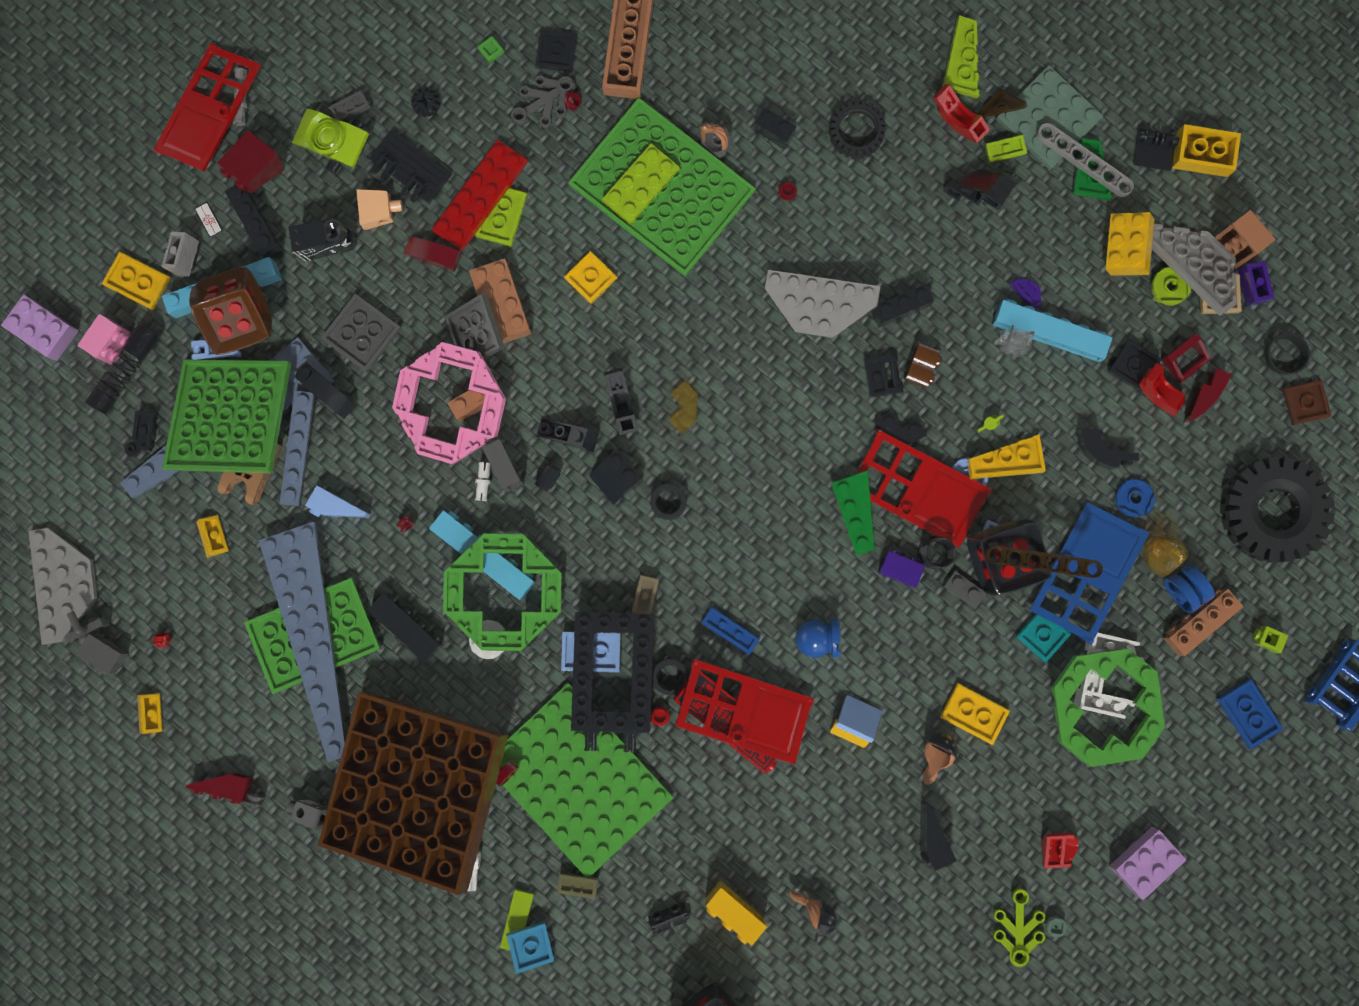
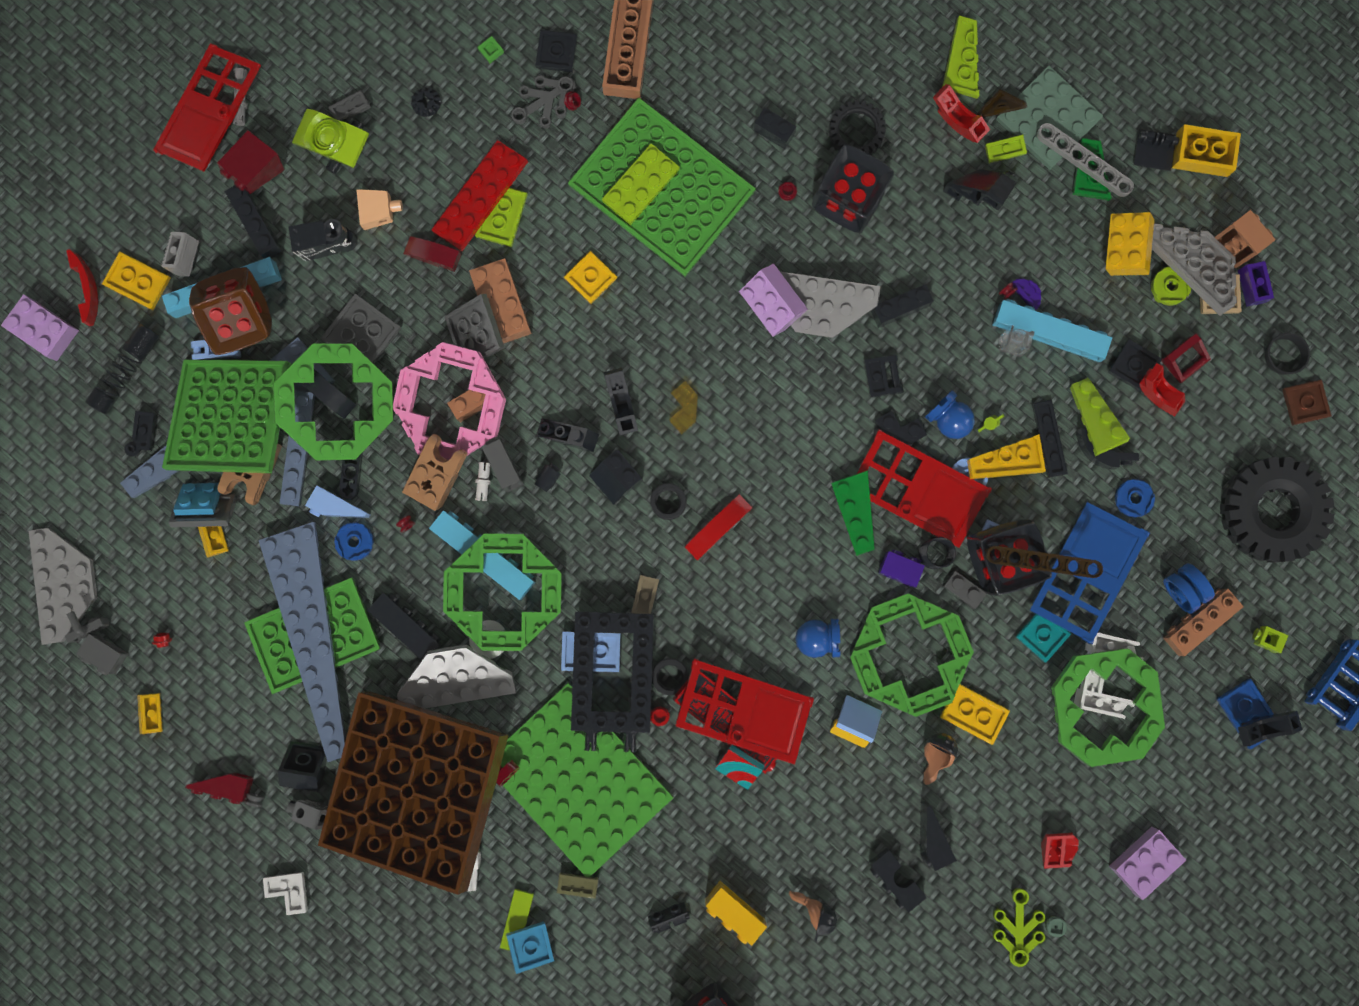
(89, 309): none -> red slope
(104, 339): bright pink piece -> none
(197, 499): none -> dark azure plate
(208, 219): white sticker -> none
(220, 518): none -> dark grey plate
(291, 887): none -> white plate
(302, 767): none -> black slope
(344, 485): none -> black beam
(362, 372): none -> bright green plate
(364, 546): none -> blue tile
(411, 167): black hinge -> none
(436, 469): none -> medium nougat brick
(455, 677): none -> light grey plate
(715, 138): piece -> none
(718, 527): none -> red slope
(730, 630): blue tile -> none
(739, 767): none -> teal tile
(773, 300): none -> lavender brick
(852, 188): none -> black piece
(894, 693): none -> bright green plate
(907, 894): none -> black arch
(922, 366): reddish brown brick -> none
(952, 417): none -> blue tile
(1008, 291): none -> dark red bush
(1050, 438): none -> black tile
(1102, 425): none -> lime wing
(1165, 555): clear yellow wheel -> none
(1207, 394): dark red slope -> none
(1269, 727): none -> black arch

